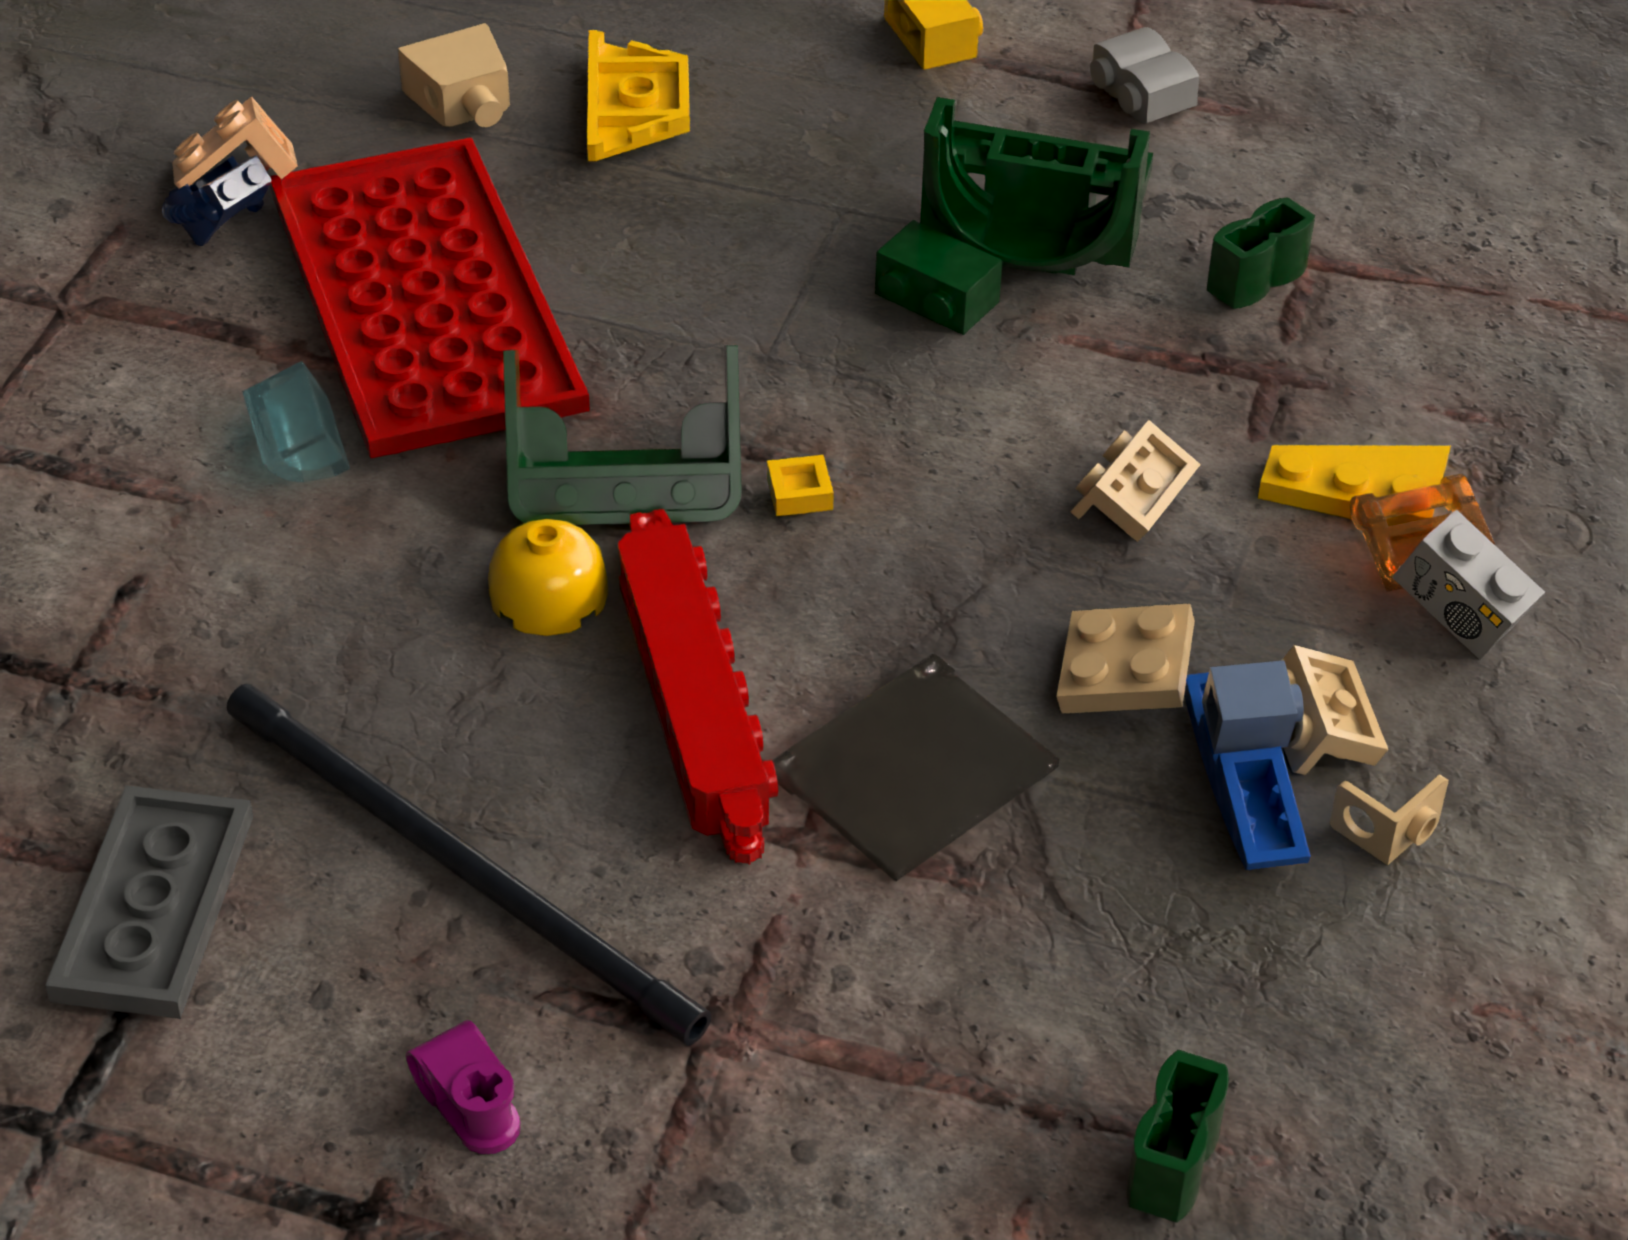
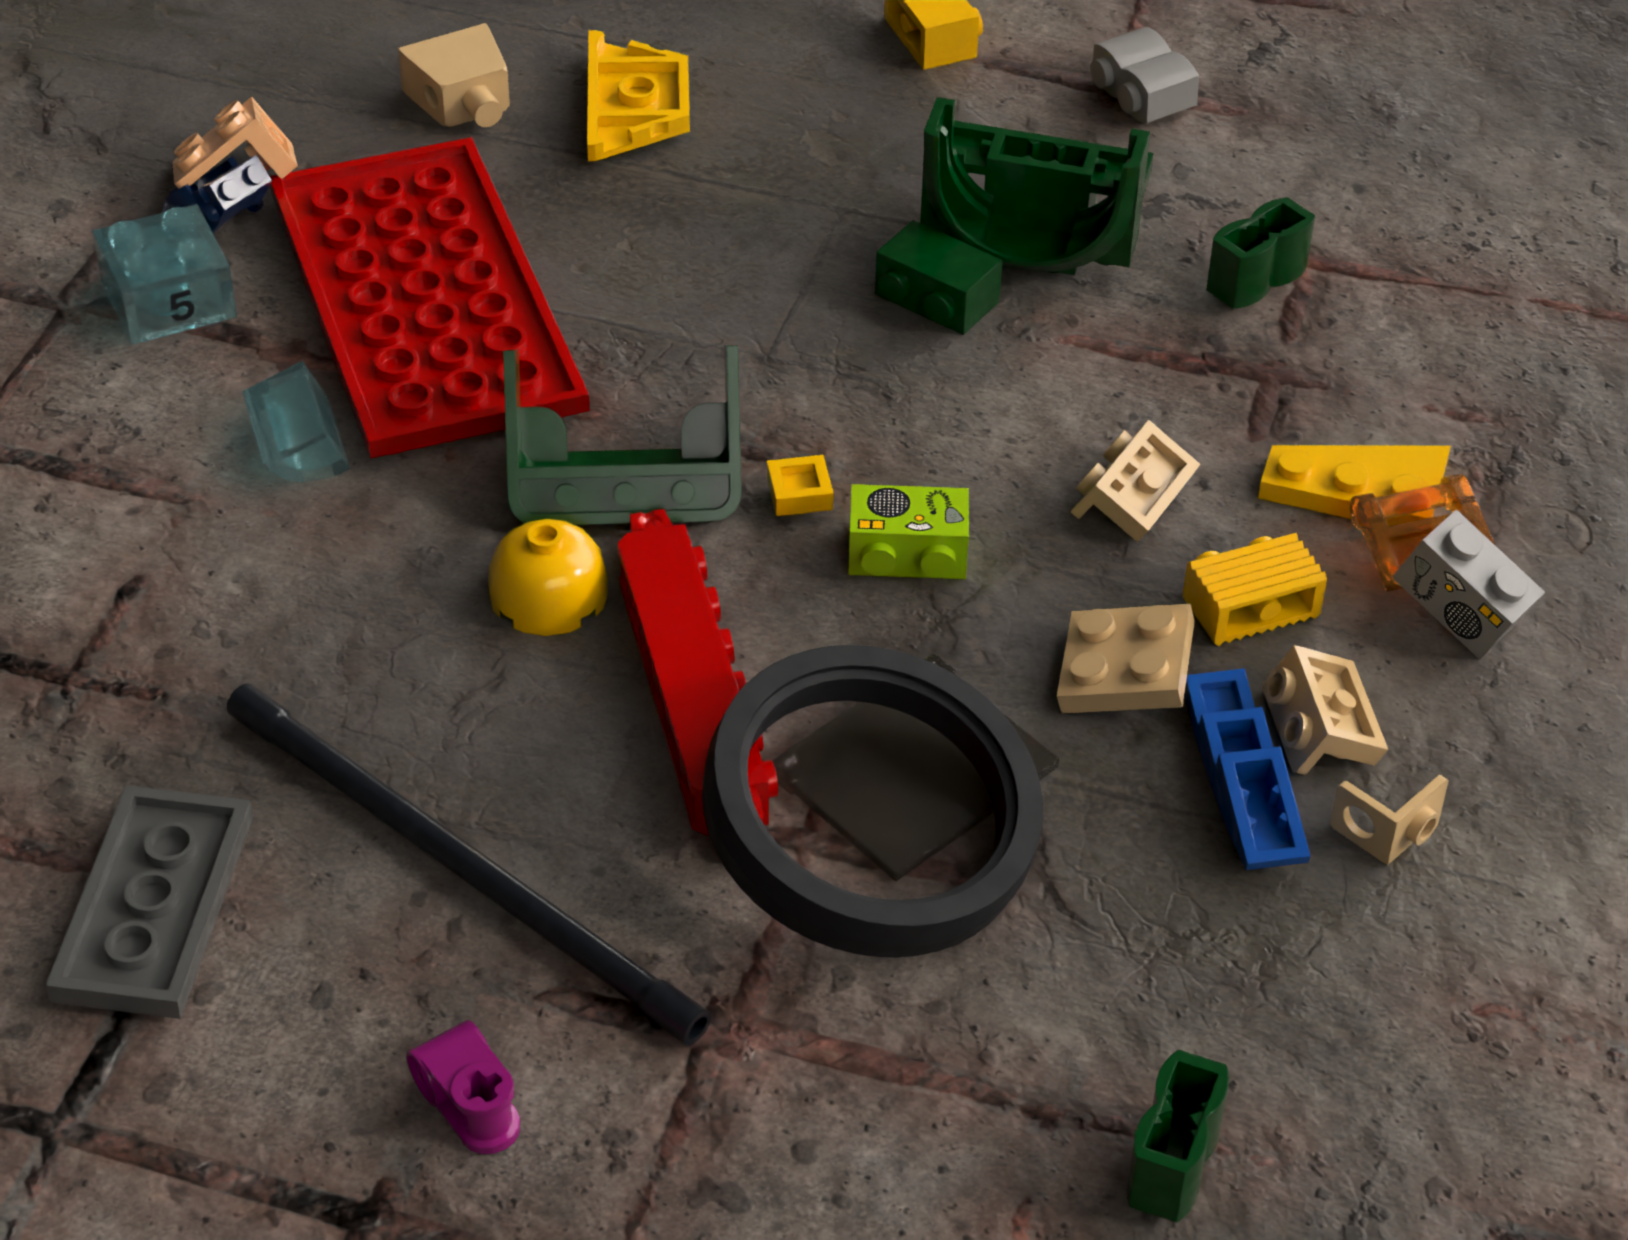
(164, 273): none -> clear light blue brick
(831, 913): none -> black tyre
(909, 531): none -> lime brick
(1251, 706): sand blue brick -> none
(1254, 587): none -> yellow brick

